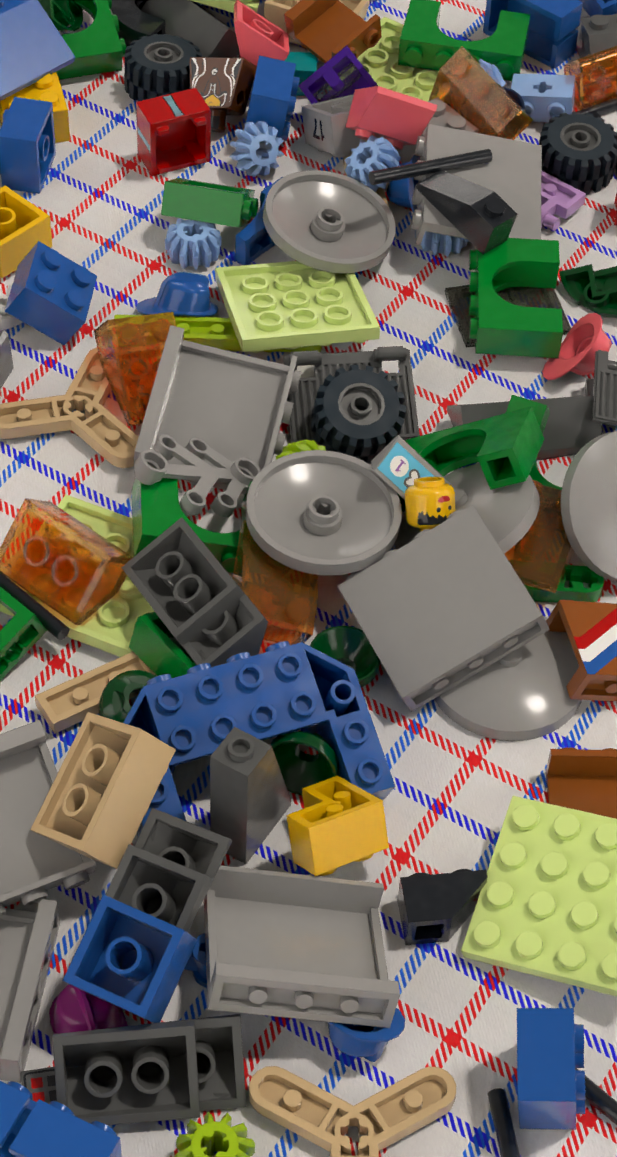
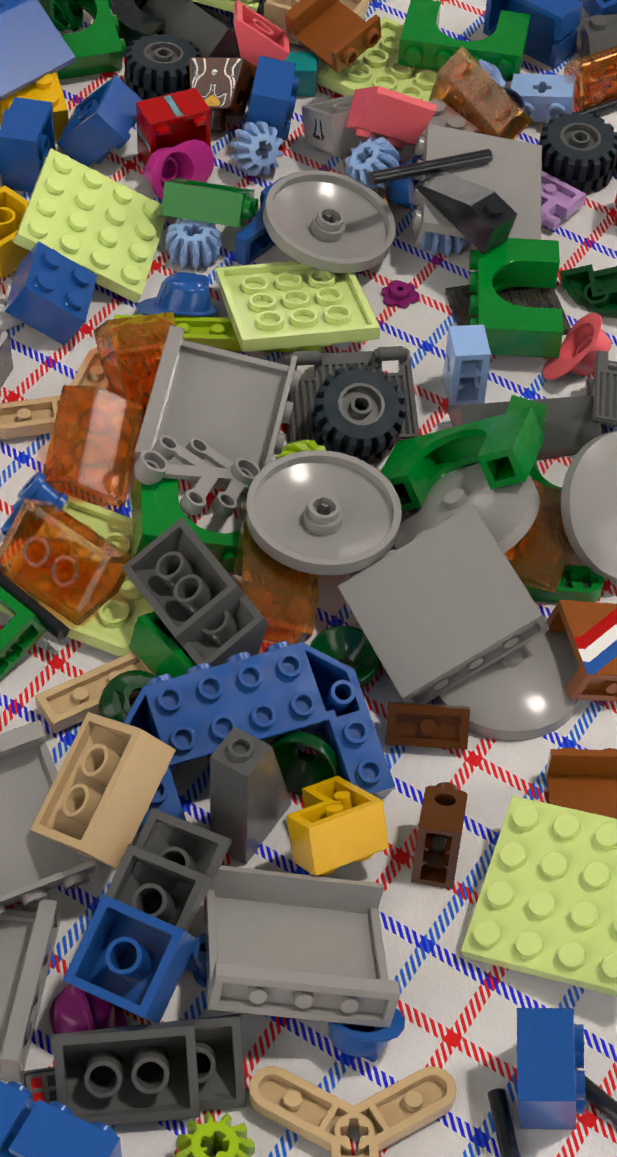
(35, 489): none -> blue piece
(93, 224): none -> yellowish green plate
(93, 445): none -> clear orange slope
(100, 123): none -> blue brick
(187, 161): none -> dark pink piece
(337, 78): dark purple window -> none
(400, 294): none -> magenta plant
(400, 464): slope -> none
(427, 725): none -> reddish brown plate
(429, 502): yellow head -> none
(437, 904): black slope -> none
(440, 816): none -> reddish brown torso
(466, 364): none -> light blue brick

